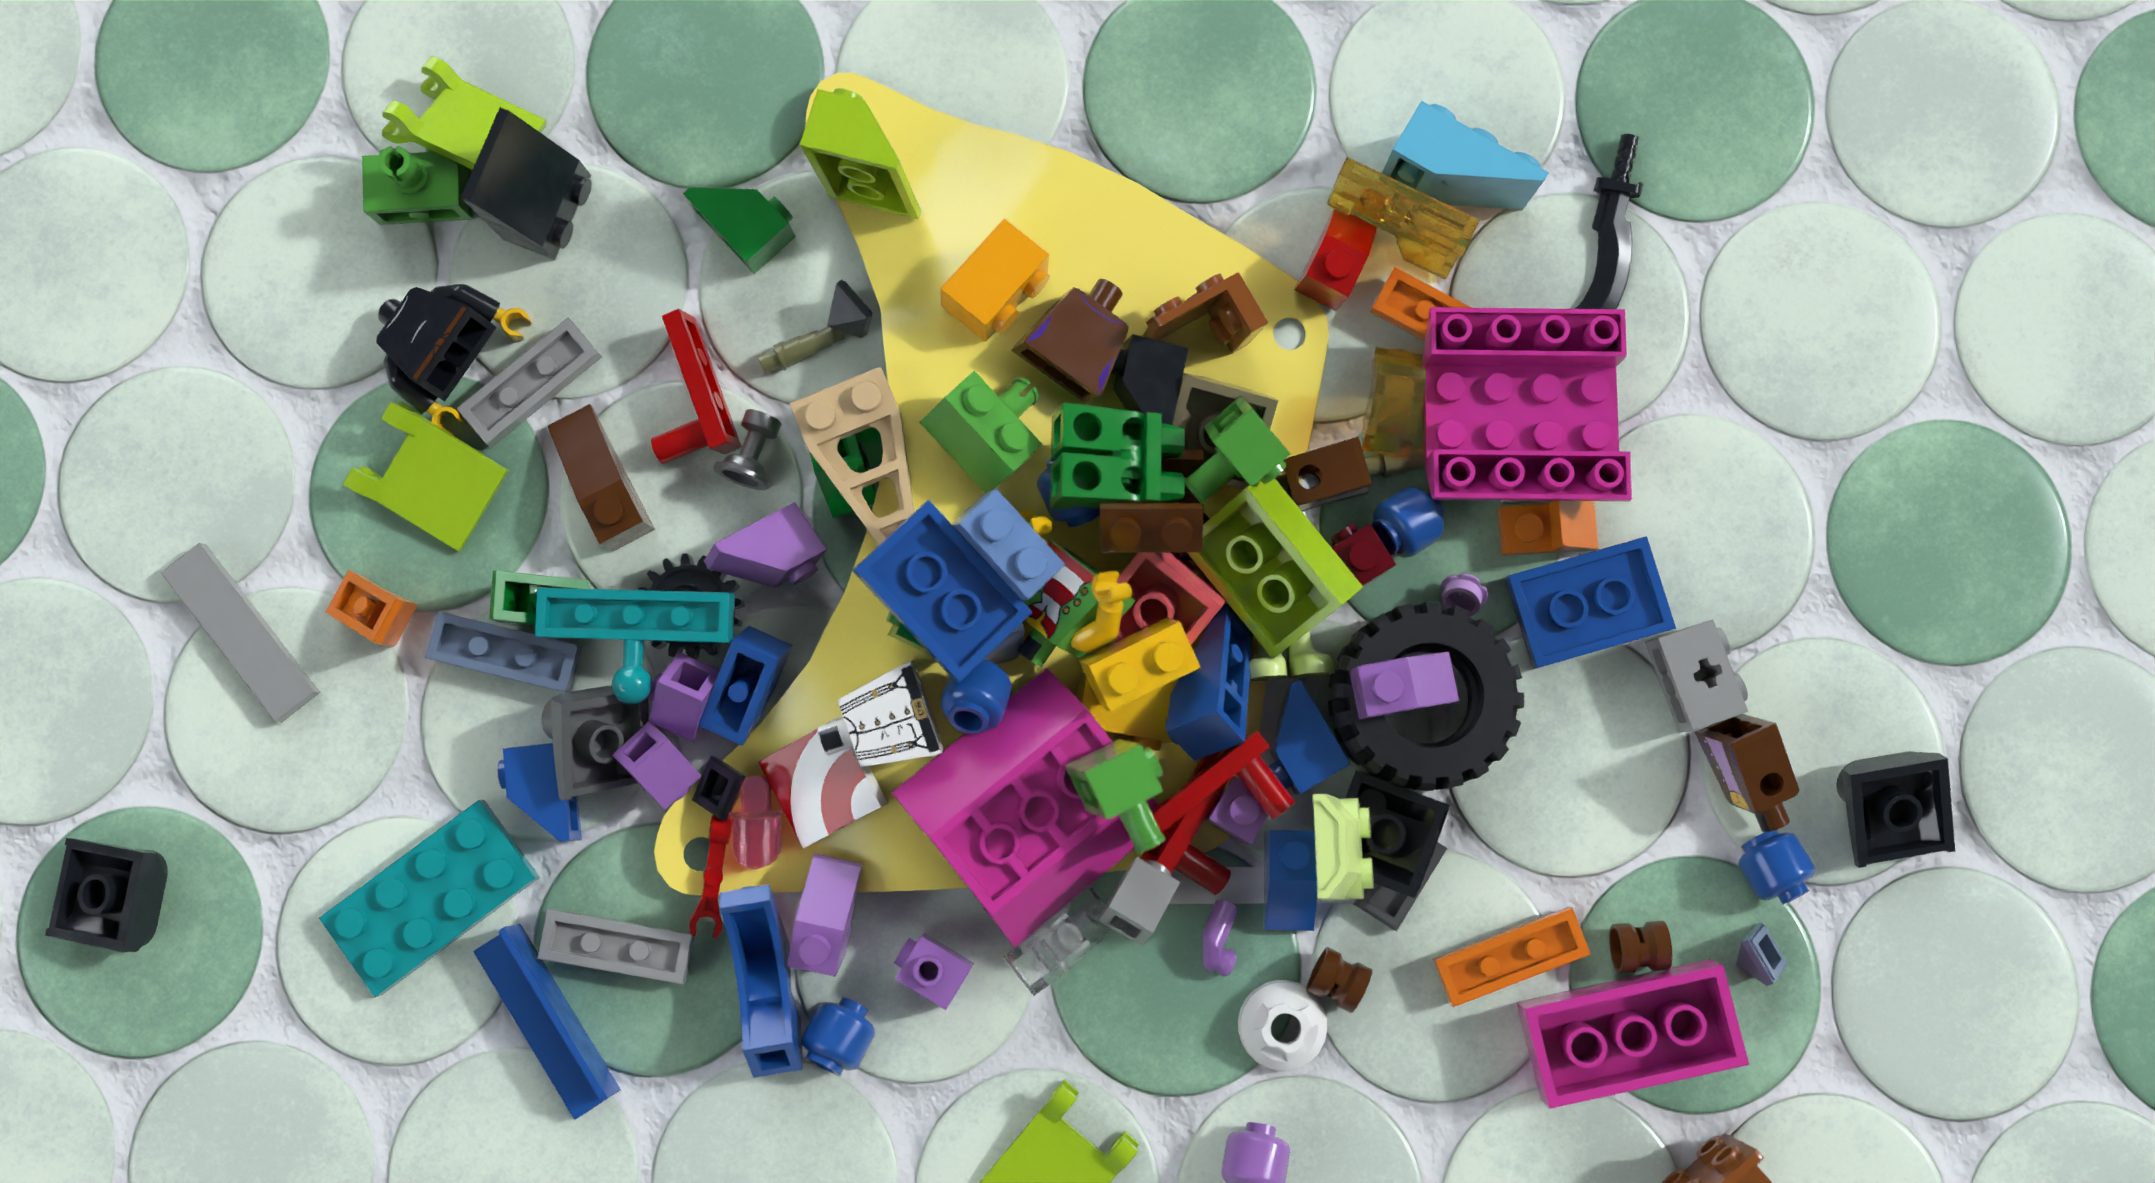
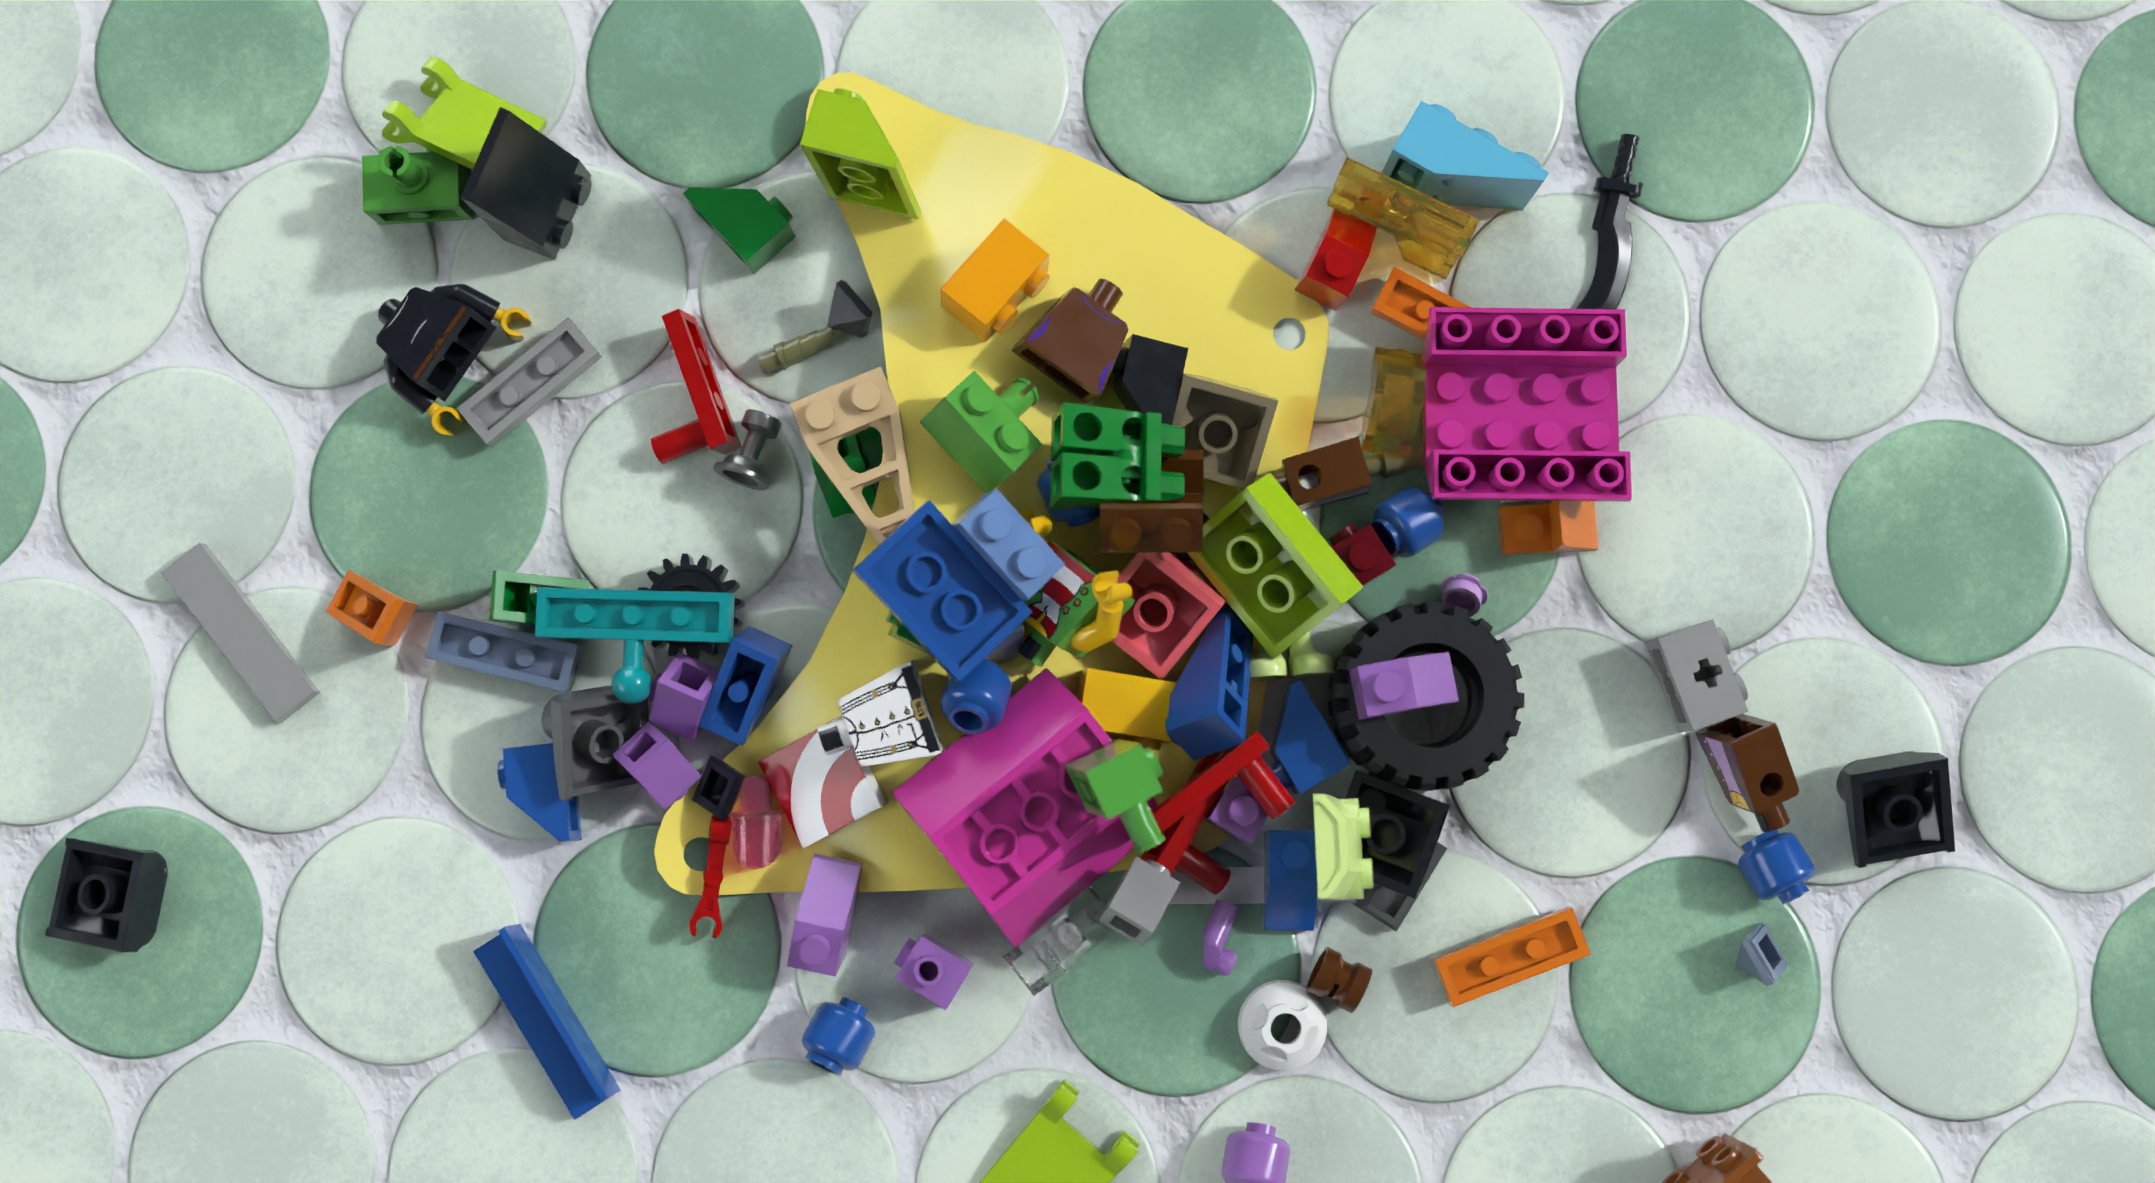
(429, 898): teal plate -> none
(432, 479): lime flag -> none
(599, 480): reddish brown slope -> none
(616, 946): light grey plate -> none
(763, 981): blue arch -> none
(770, 550): medium lavender slope -> none
(1139, 663): yellow brick -> none
(1228, 301): dark orange bracket -> none
(1243, 449): bright green brick -> none
(1590, 602): blue plate -> none
(1632, 1033): dark pink brick -> none
(1640, 946): reddish brown wheel -> none

